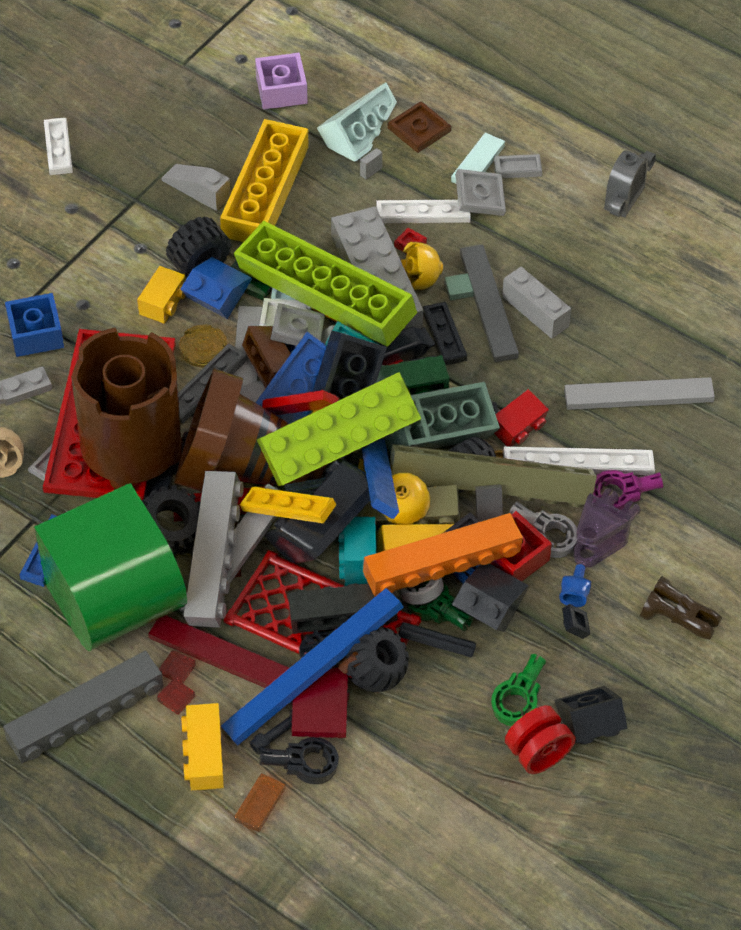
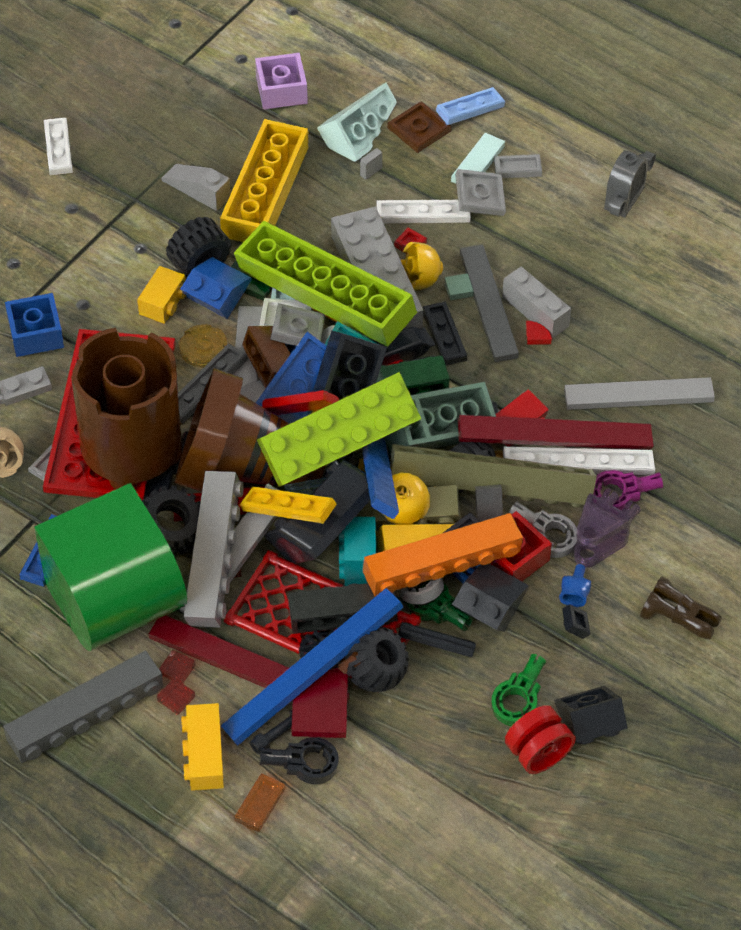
(470, 106): none -> light blue tile
(537, 334): none -> red tile
(554, 432): none -> dark red tile

